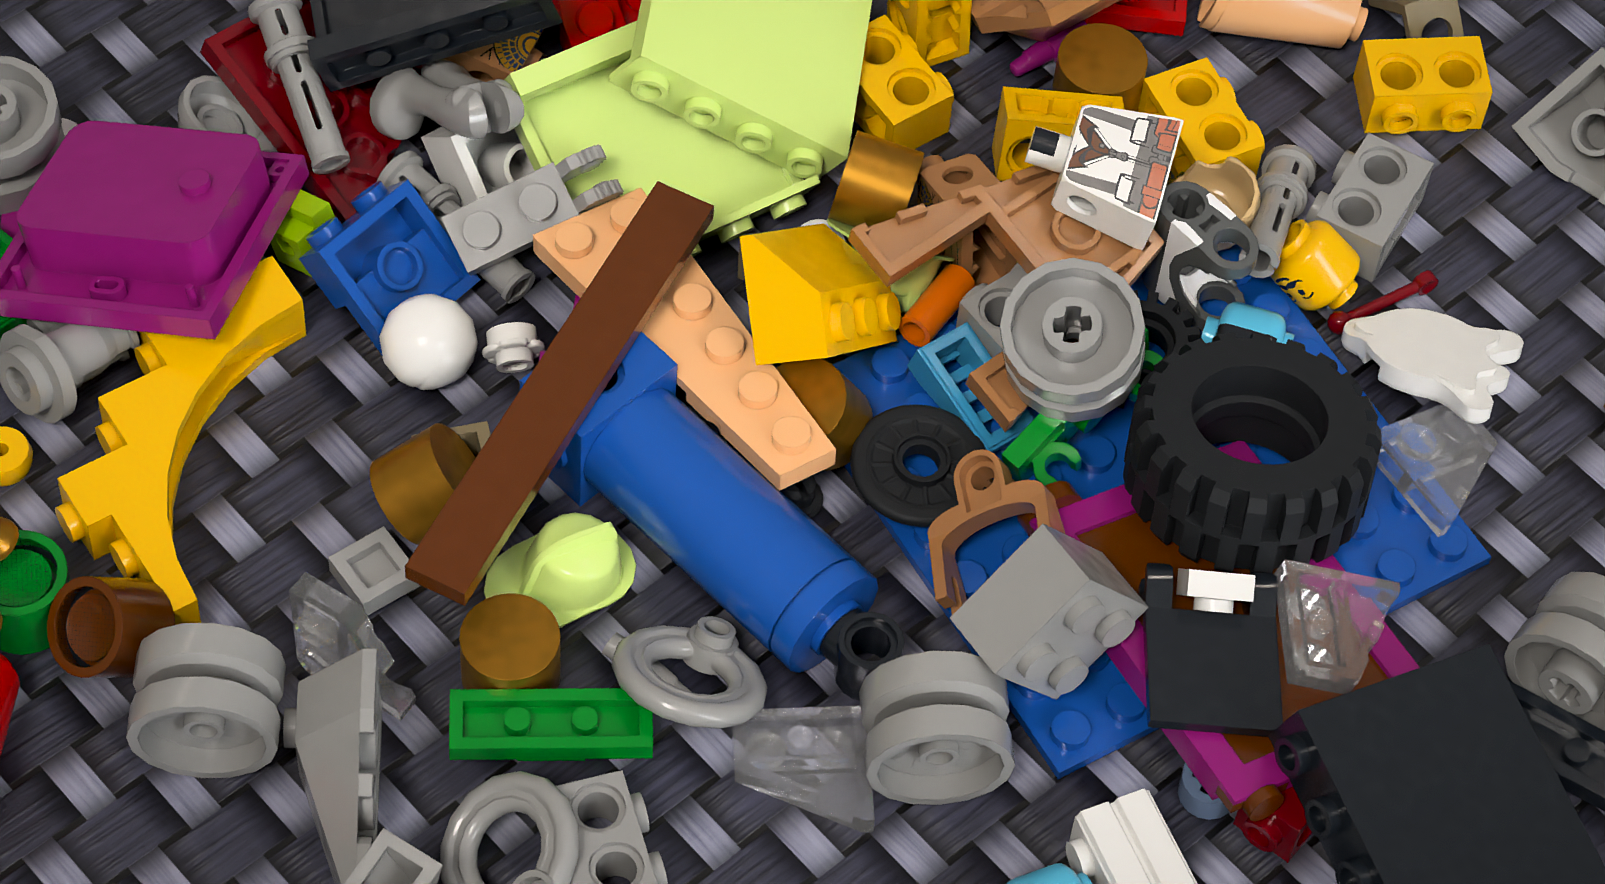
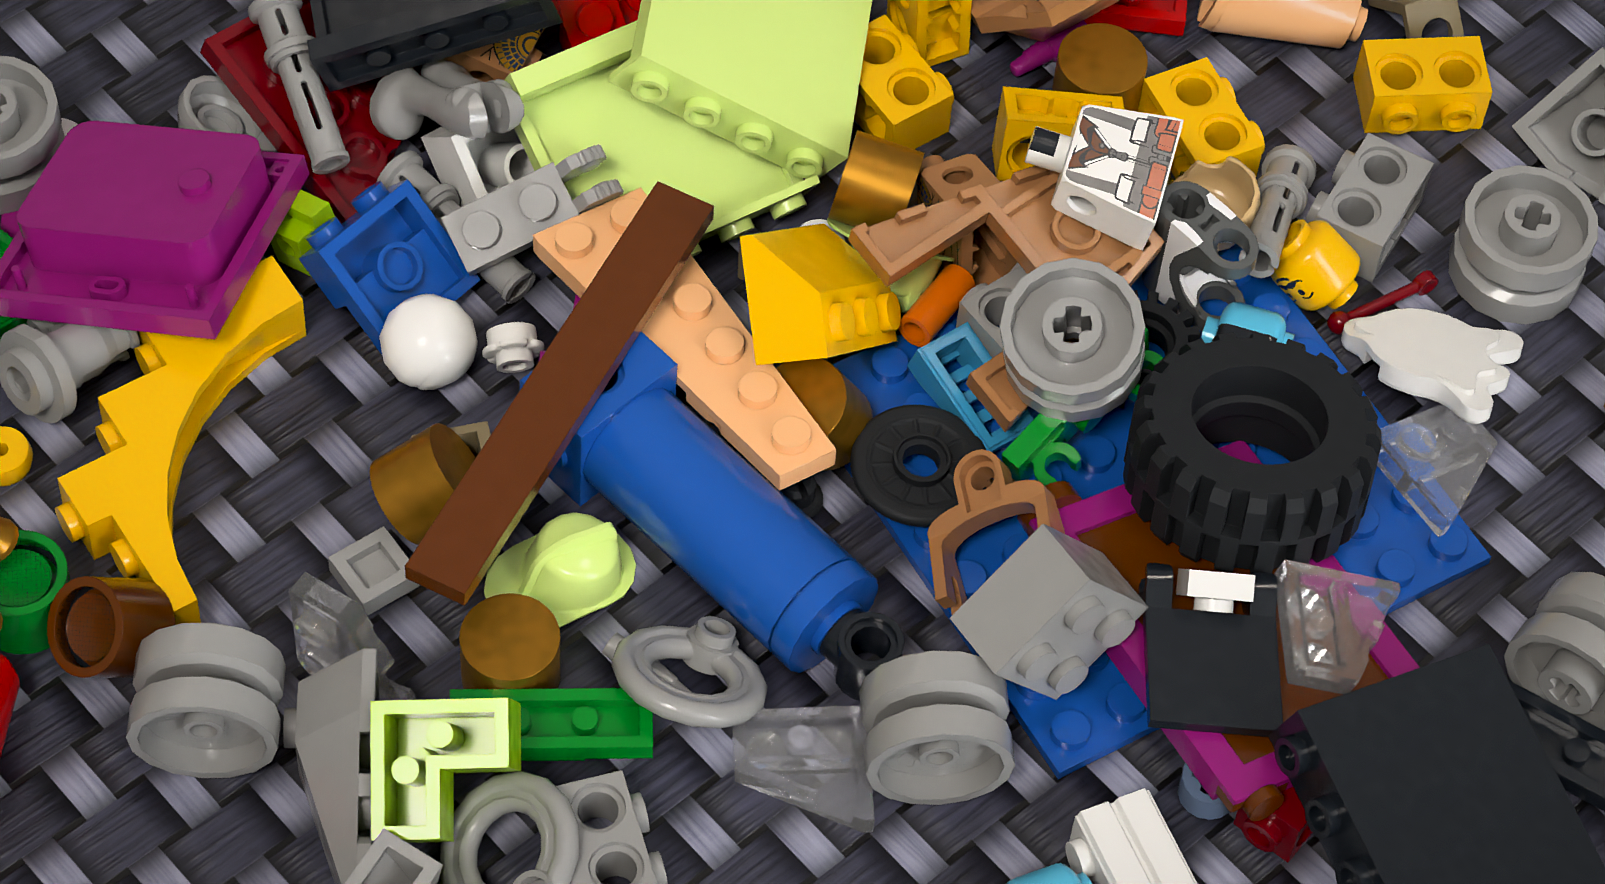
(421, 747): none -> brick
(1522, 244): none -> light grey wheel

